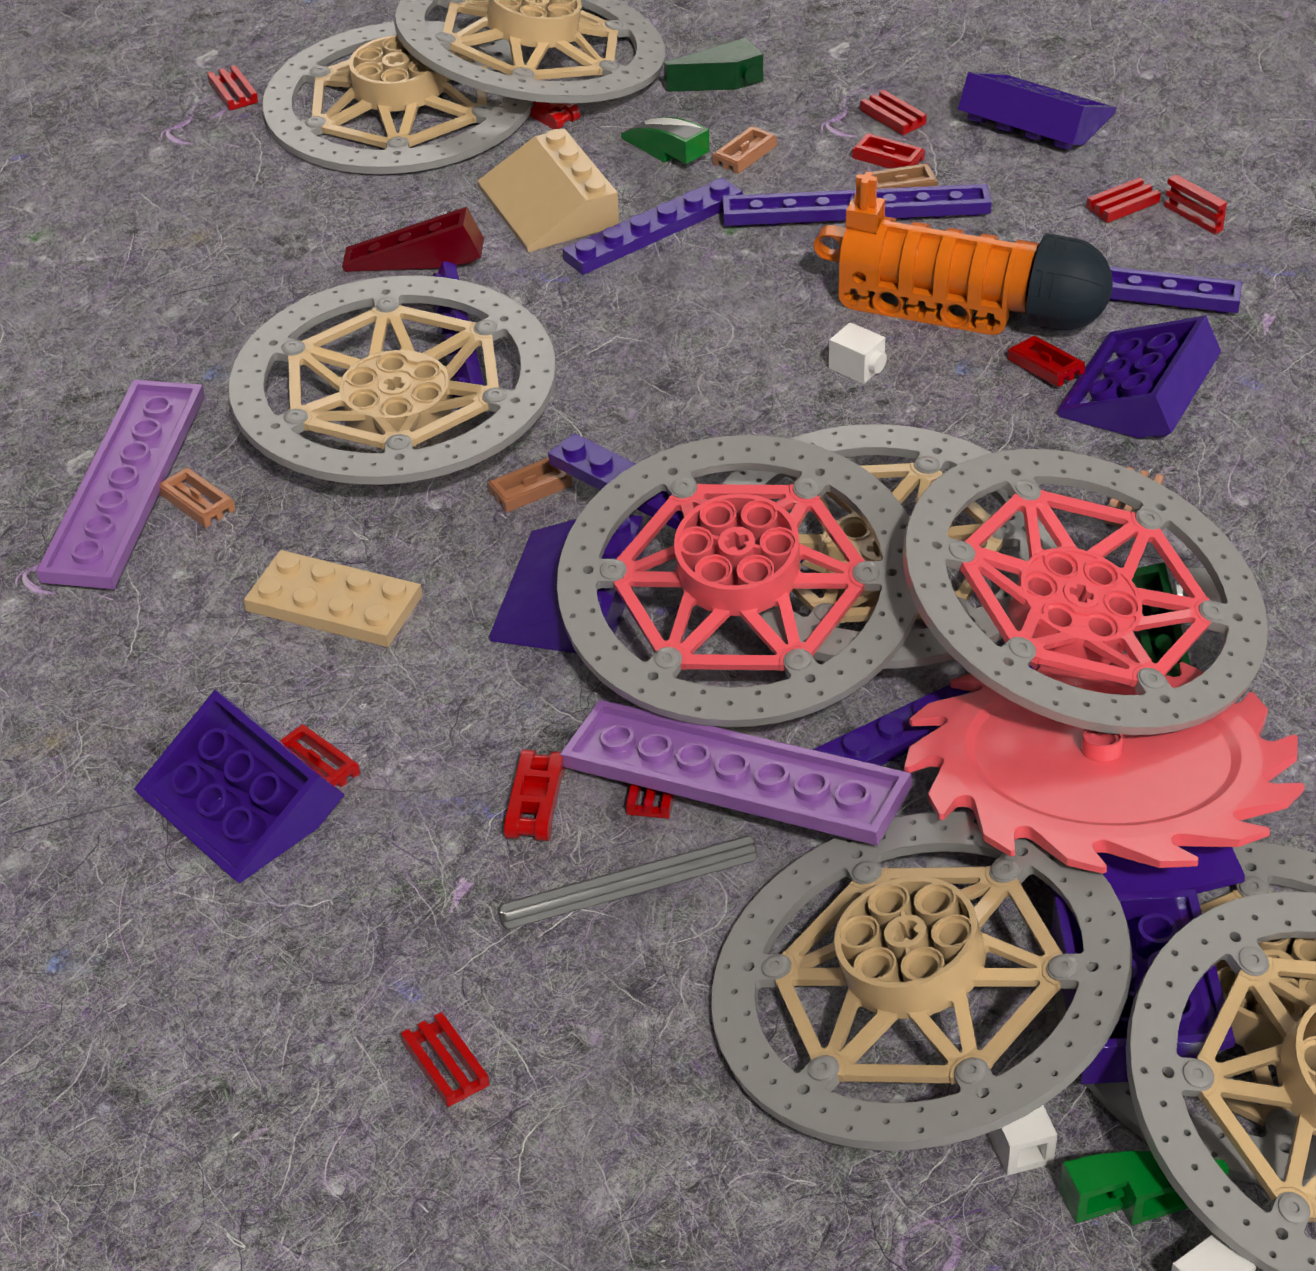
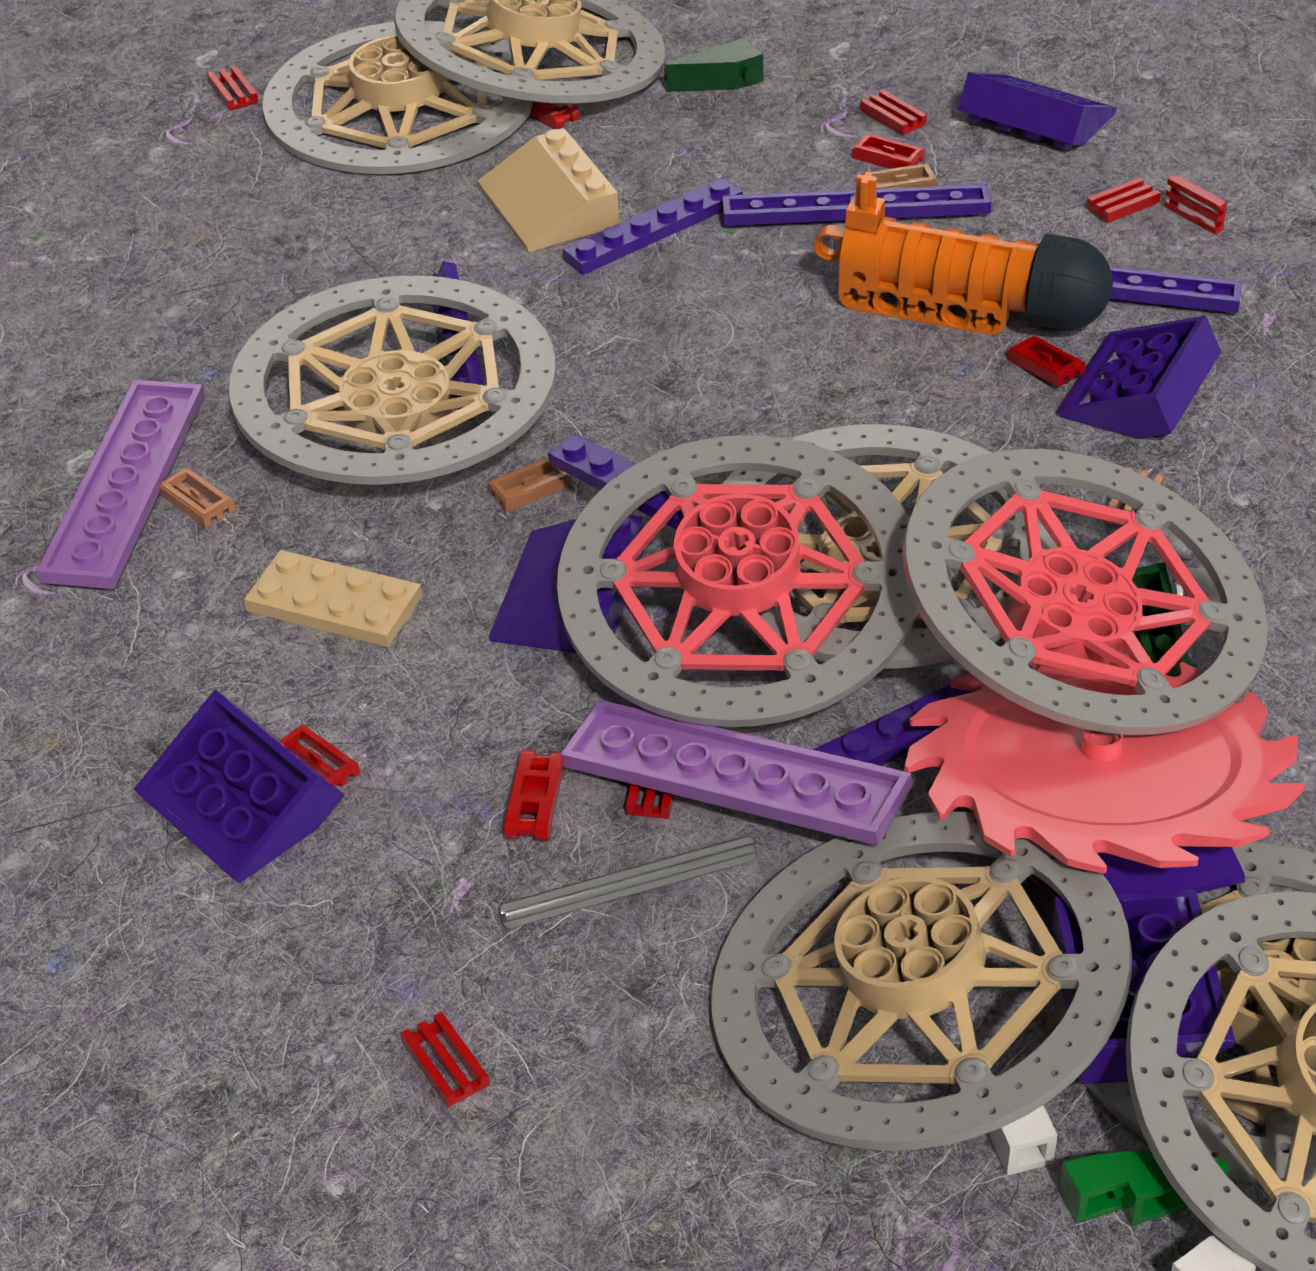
(423, 245): dark red slope -> none
(669, 138): green slope -> none
(748, 149): nougat tile -> none
(857, 353): white brick -> none

